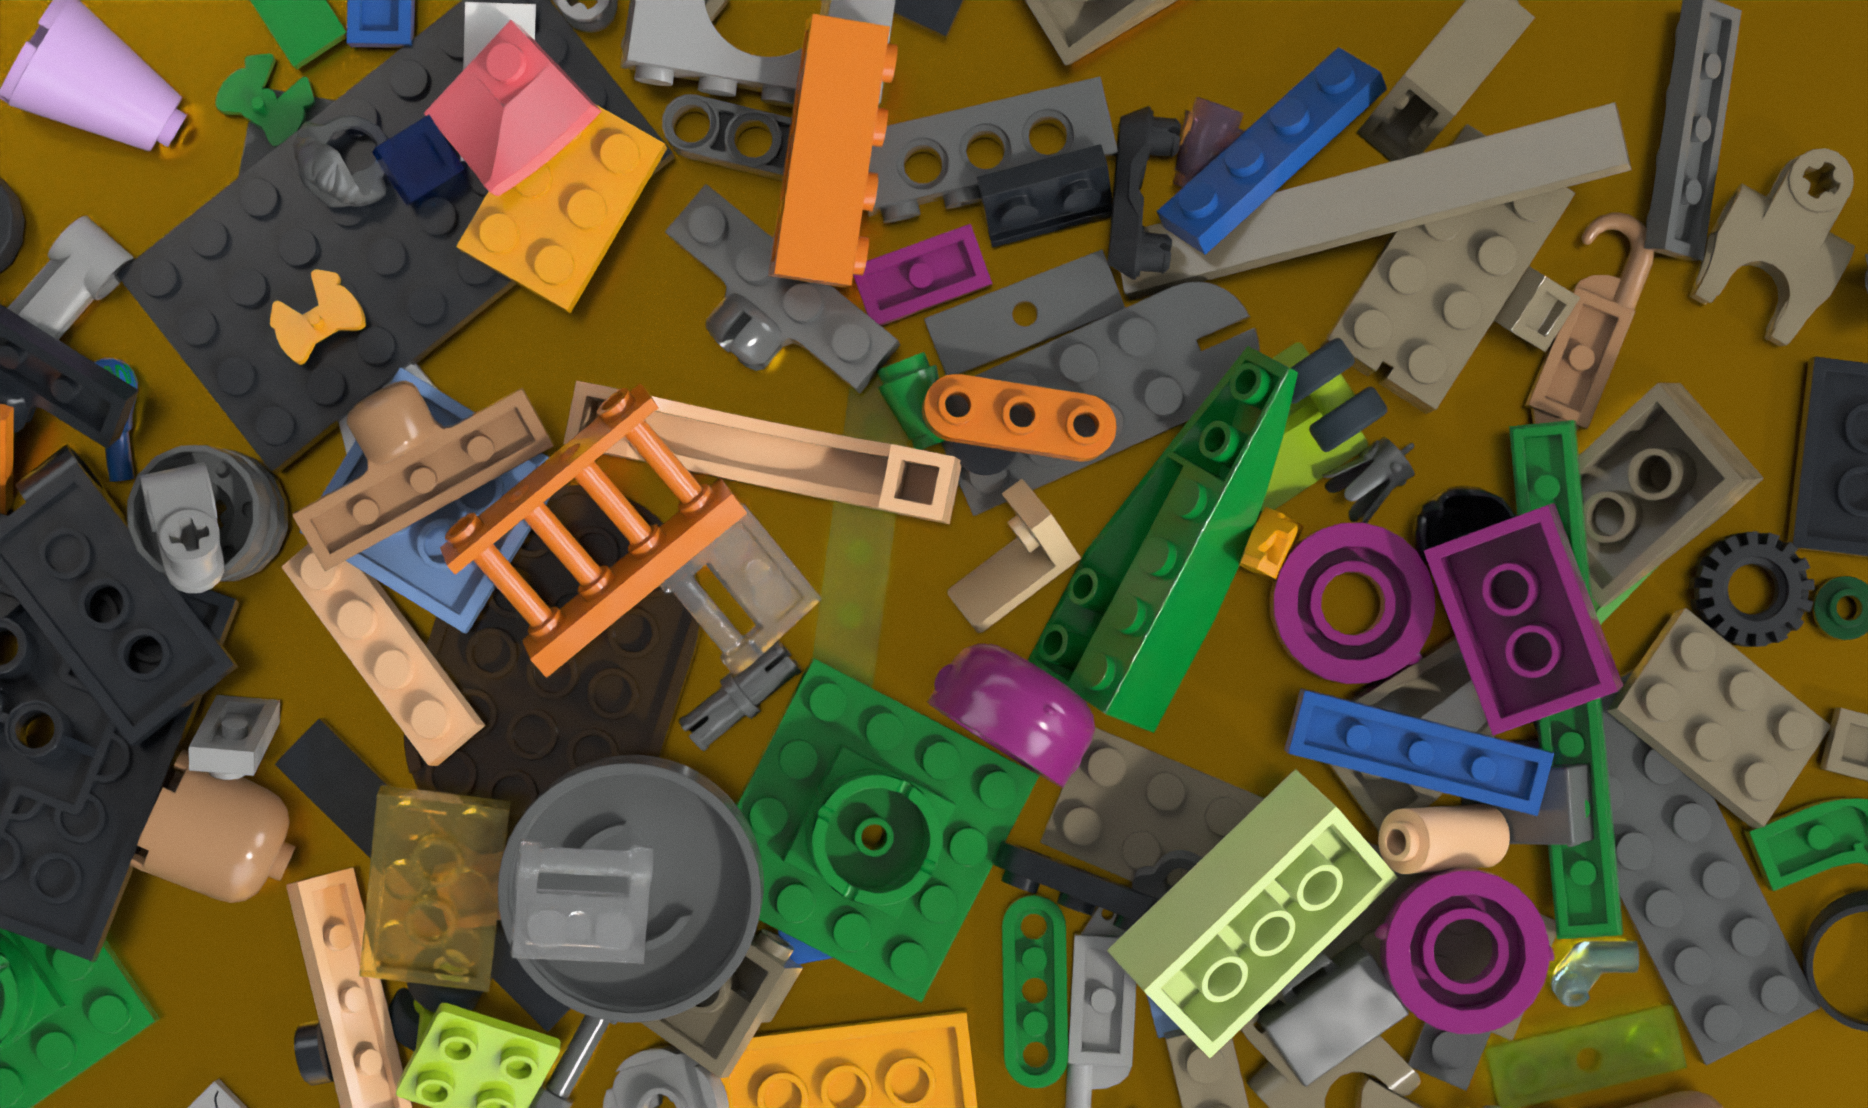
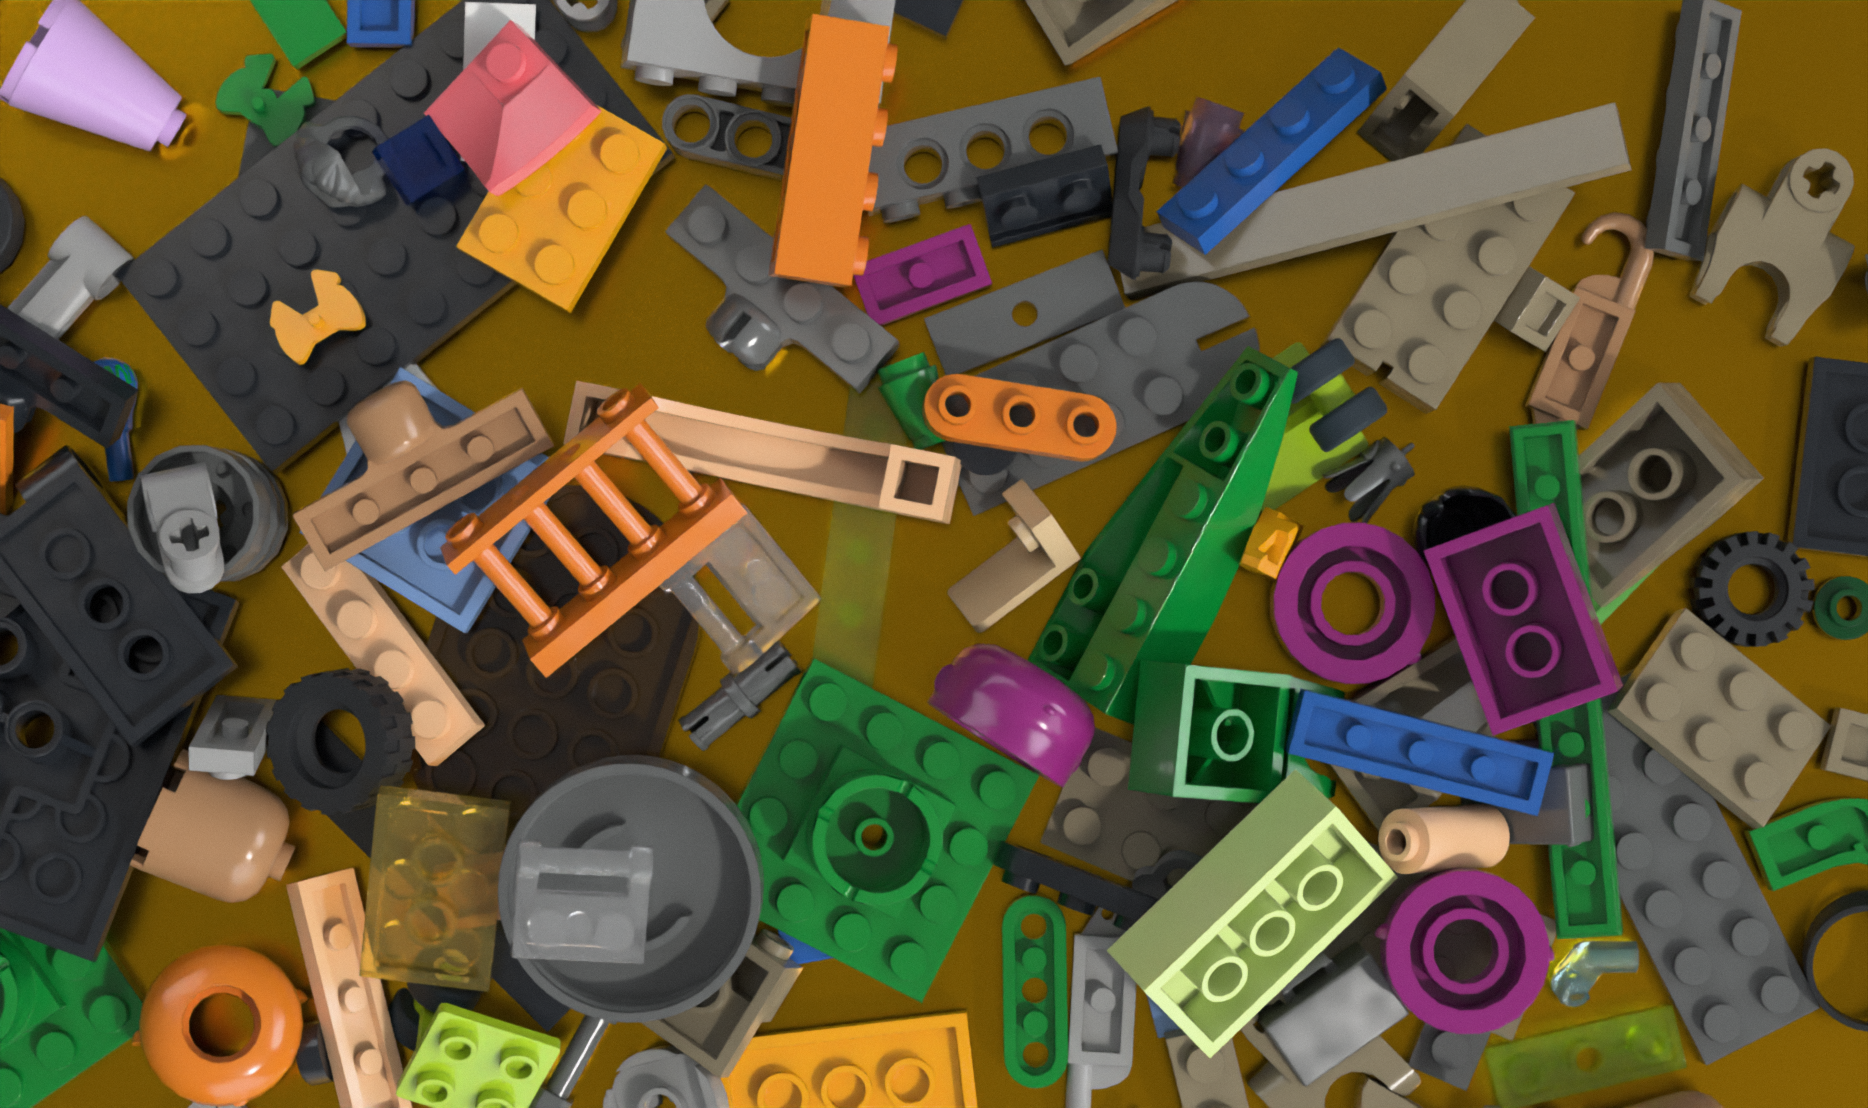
(209, 972): none -> orange piece
(295, 747): none -> black tyre
(1216, 732): none -> green brick

